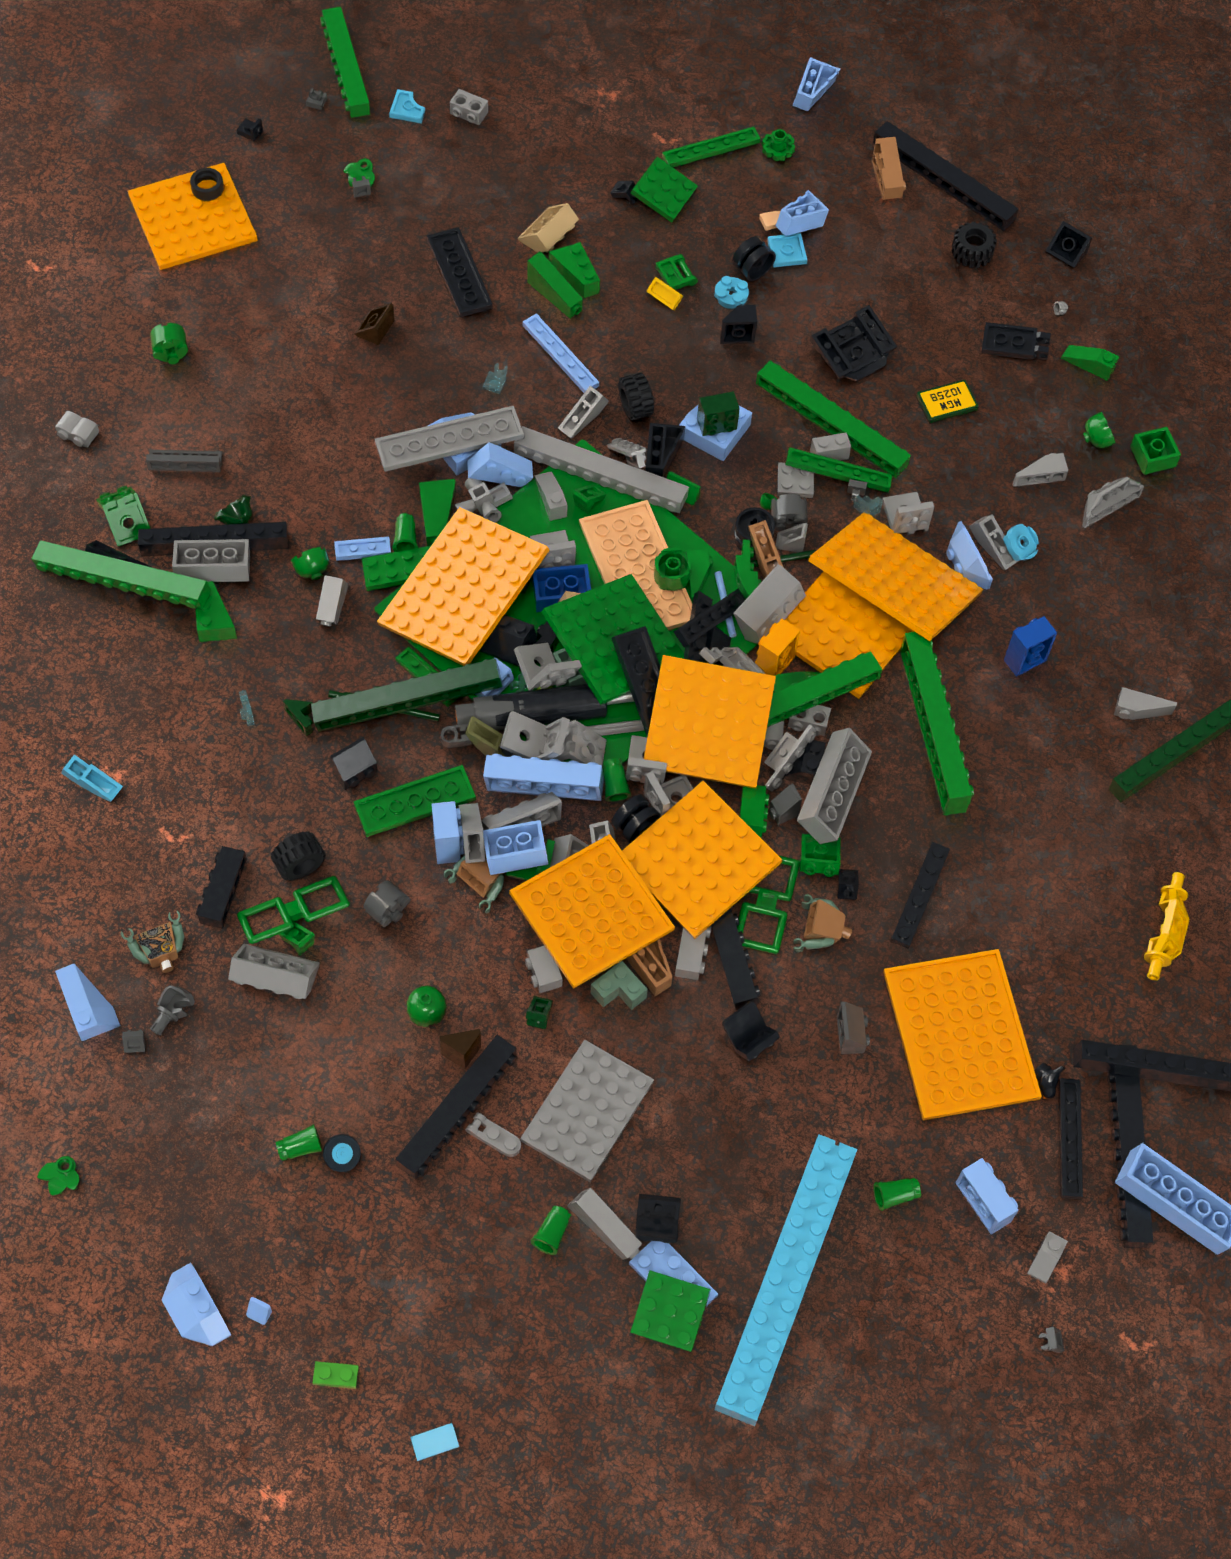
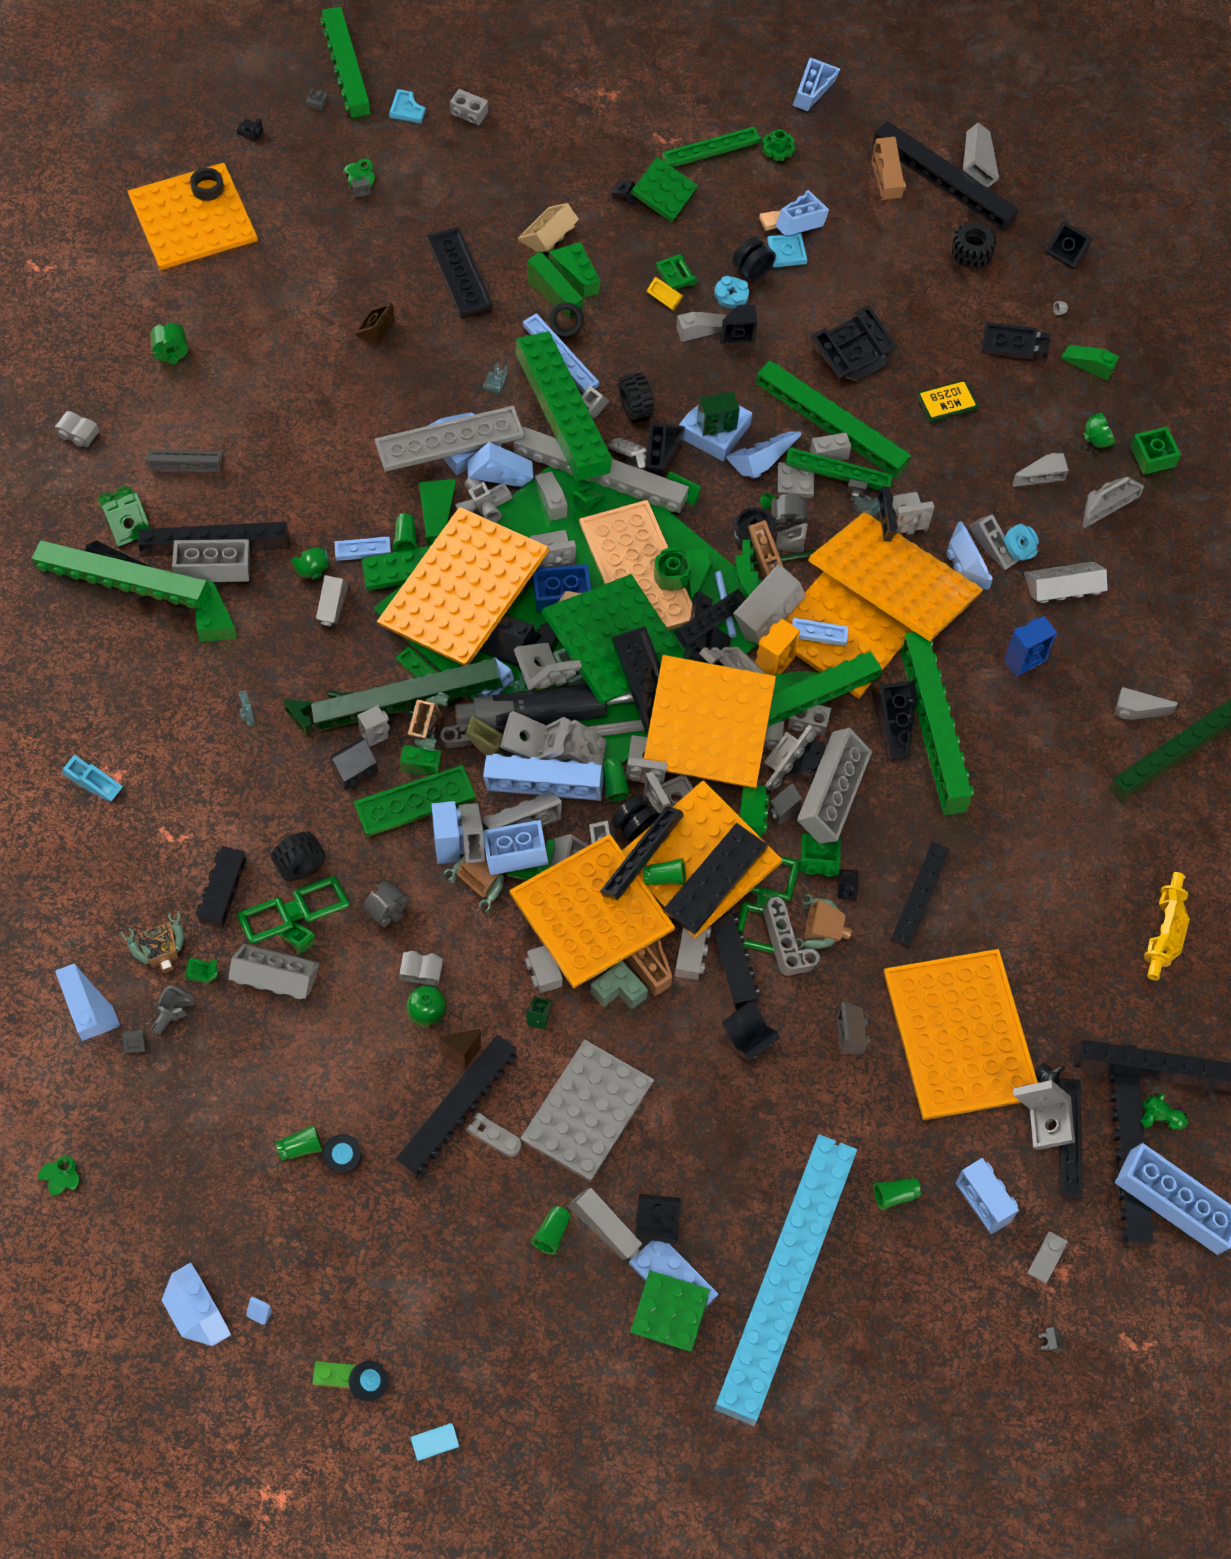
(201, 970): none -> green bracket
(236, 512): dark green hair -> none
(368, 1381): none -> black wheel
(373, 725): none -> light grey brick
(420, 761): none -> green brick
(420, 968): none -> light grey brick
(427, 720): none -> torso
(553, 319): none -> black tyre
(563, 406): none -> green brick
(641, 853): none -> black plate
(665, 873): none -> green plant
(698, 324): none -> light grey slope
(715, 878): none -> black plate
(761, 457): none -> light blue wedge
(786, 936): none -> light grey beam
(821, 632): none -> light blue plate
(887, 514): none -> black plate
(895, 714): none -> black wedge
(980, 156): none -> light grey slope
(1048, 1104): none -> light grey bracket
(1066, 581): none -> light grey slope
(1159, 1110): none -> green animal

